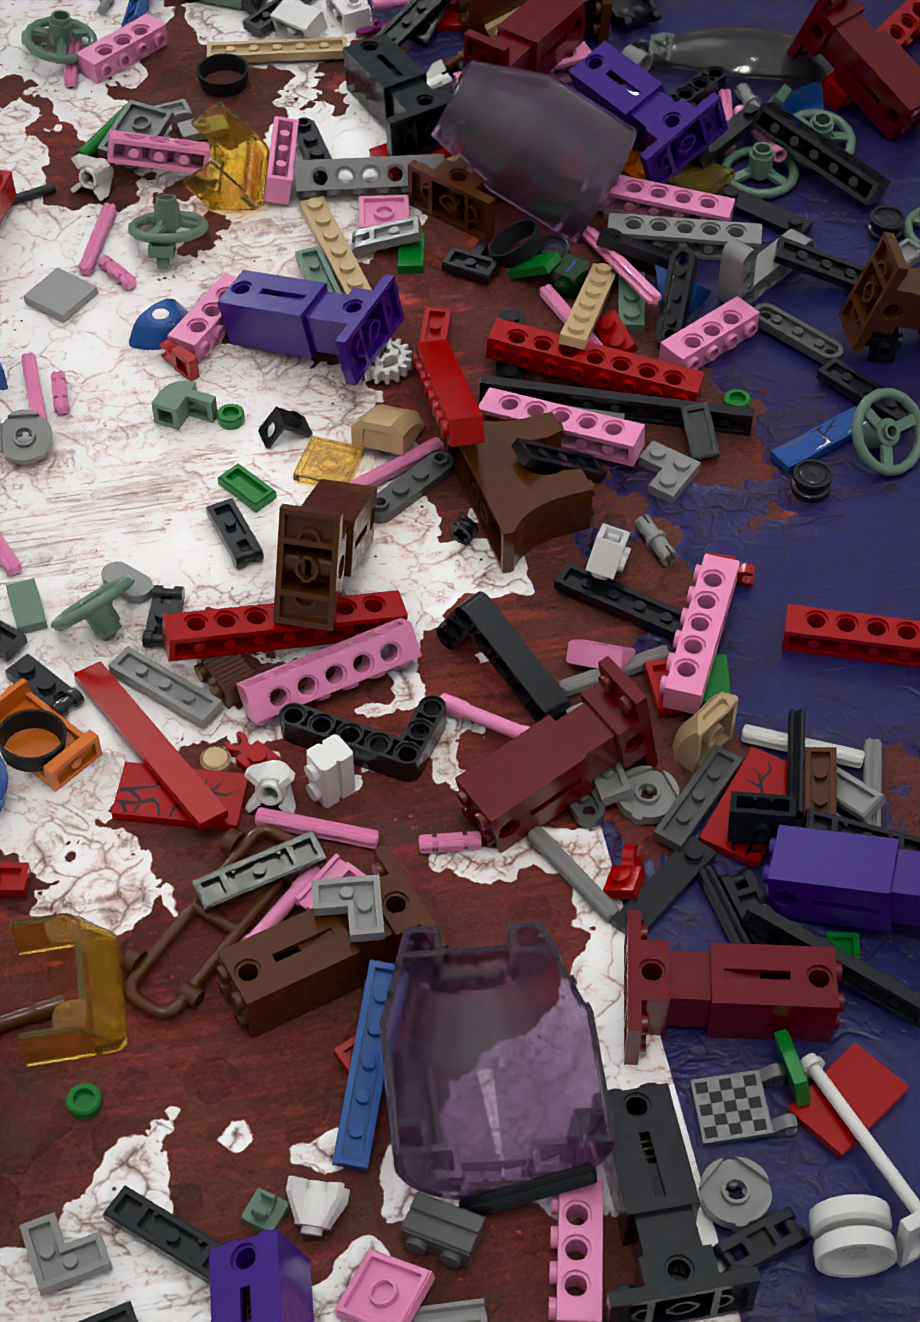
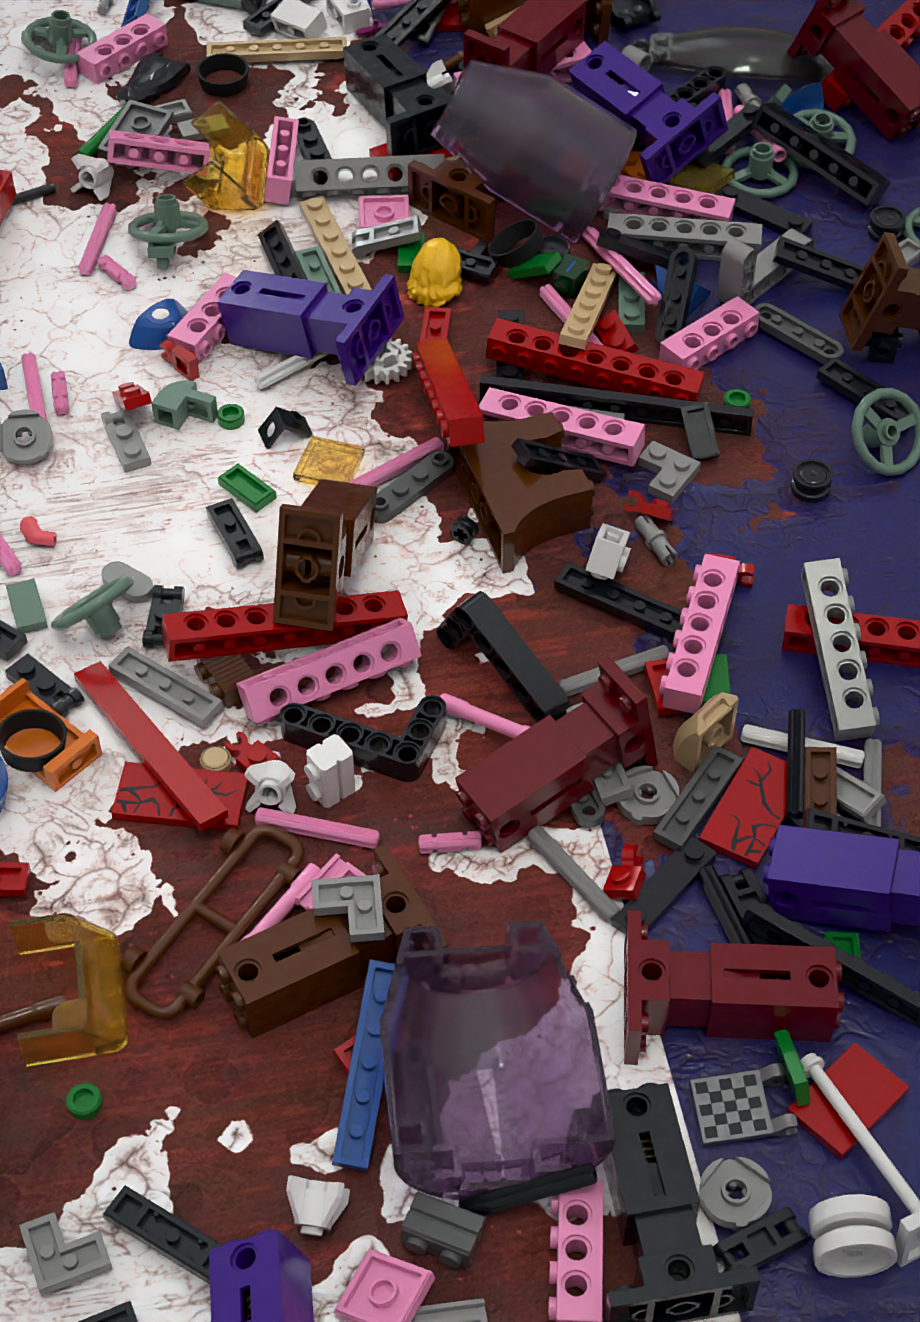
(33, 533): none -> coral arm
(60, 294): light grey tile -> none
(126, 440): none -> light grey plate
(131, 396): none -> red plate
(151, 77): none -> black animal
(258, 871): plate -> none
(265, 1211): sand green tile -> none
(280, 251): none -> black plate
(285, 369): none -> white axle
(387, 429): tan slope -> none
(435, 274): none -> yellow piece
(589, 653): bright pink slope -> none
(658, 508): none -> red plate
(758, 815): black brick -> none
(815, 441): blue tile -> none
(846, 721): none -> light grey brick

